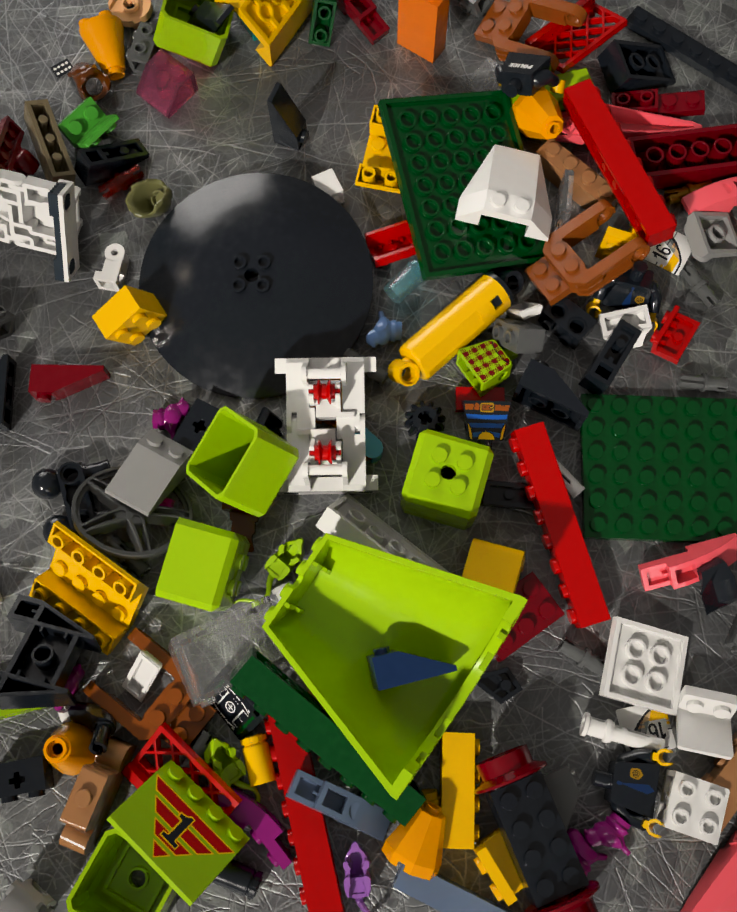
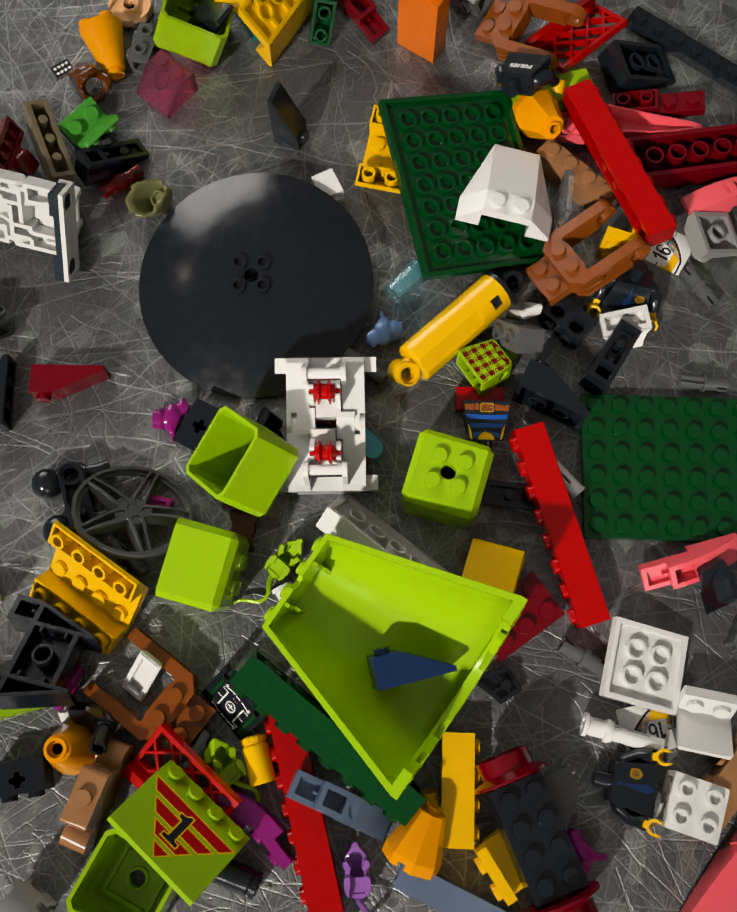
(114, 269): white leg -> none
(129, 316): yellow brick -> none
(150, 472): light grey slope -> none
(215, 648): clear windscreen -> none
(390, 243): red bracket -> none
(418, 413): black gear -> none
(609, 833): magenta animal -> none
(674, 335): red bracket -> none
(676, 195): pearl gold pin -> none

